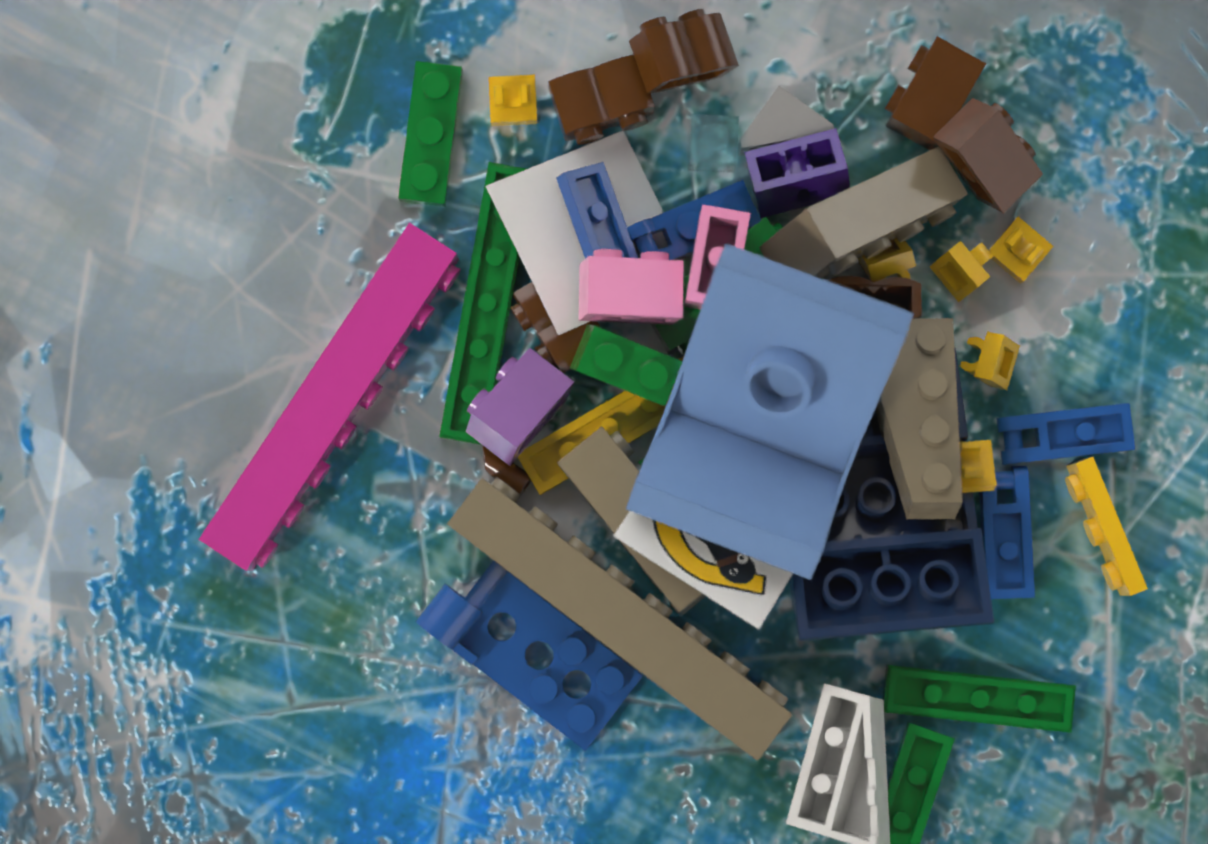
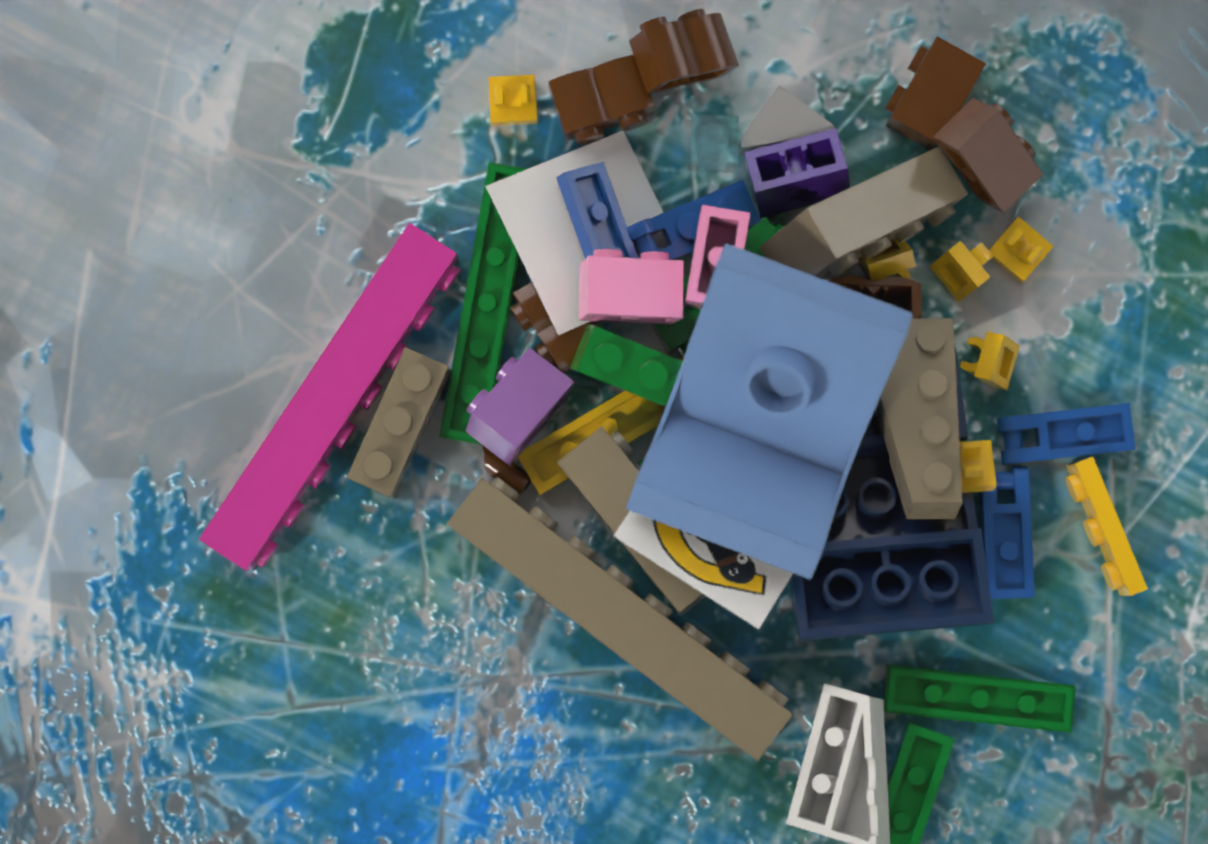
(399, 423): none -> dark tan brick
(430, 133): green plate -> none
(463, 627): blue hinge -> none

